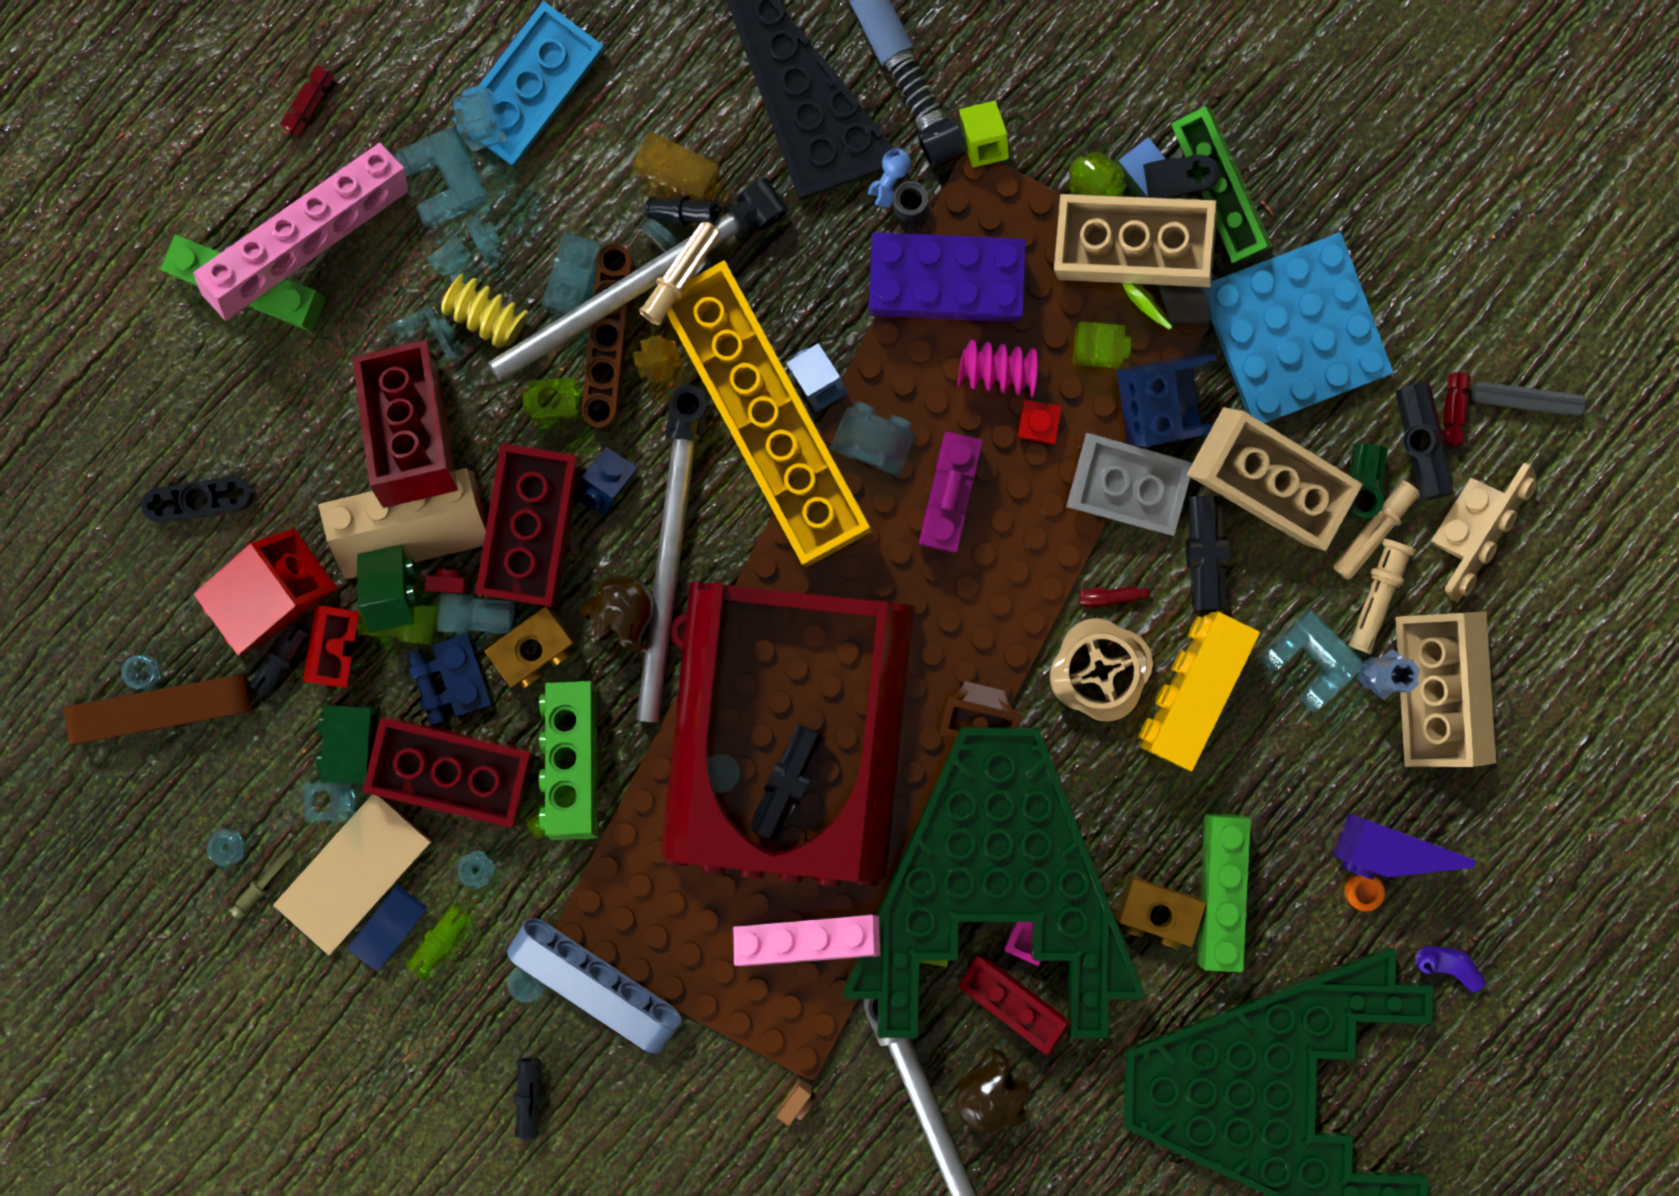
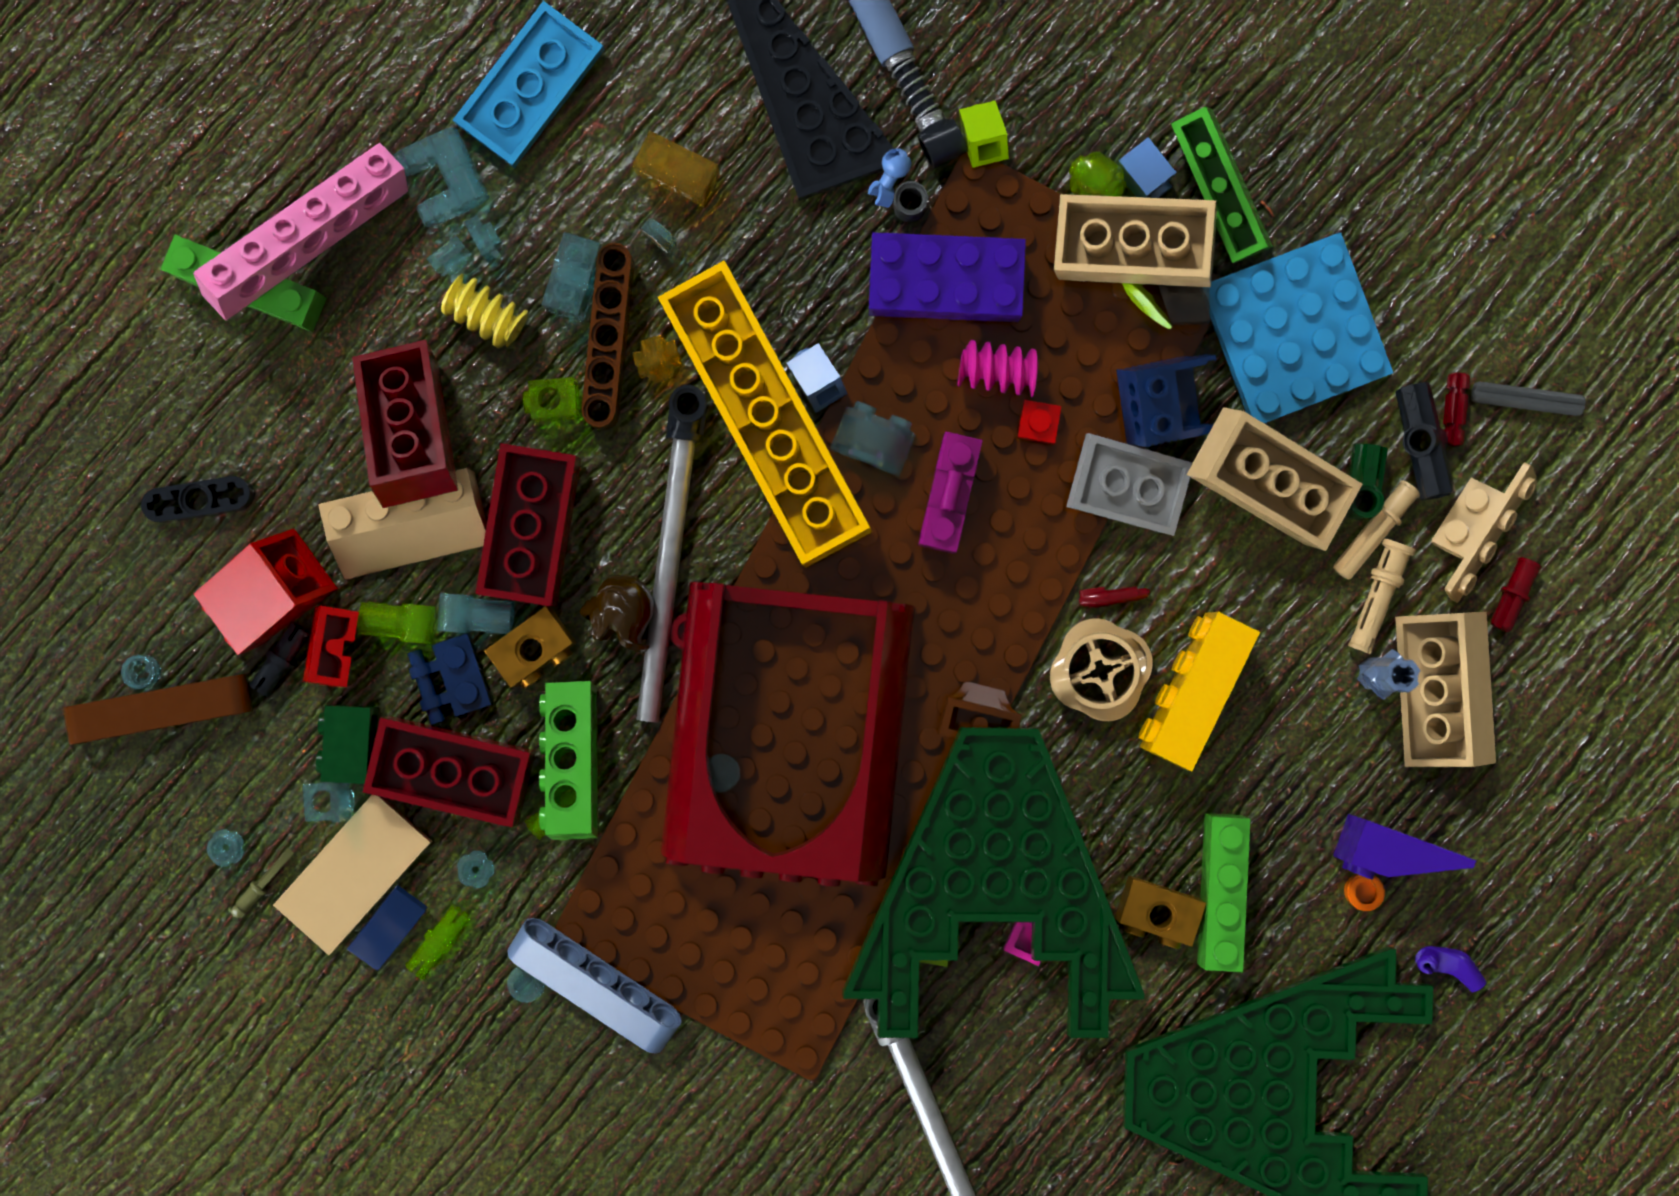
(307, 100): dark red axle -> none
(386, 588): dark green brick -> none
(440, 327): clear light blue bracket -> none
(447, 582): dark red plate -> none
(479, 118): clear light blue slope -> none
(528, 1097): black pin -> none
(604, 481): dark blue bracket -> none
(671, 285): tan axle -> none
(683, 210): black pin -> none
(756, 207): flat silver piece -> none
(787, 783): black piece -> none
(796, 1103): medium nougat plate -> none
(807, 941): bright pink plate -> none
(989, 1099): dark brown hair -> none
(1015, 1004): dark red plate -> none
(1100, 345): clear neon green brick -> none
(1174, 178): black piece -> none
(1207, 553): black piece -> none
(1325, 647): clear light blue connector -> none
(1515, 594): none -> dark red axle

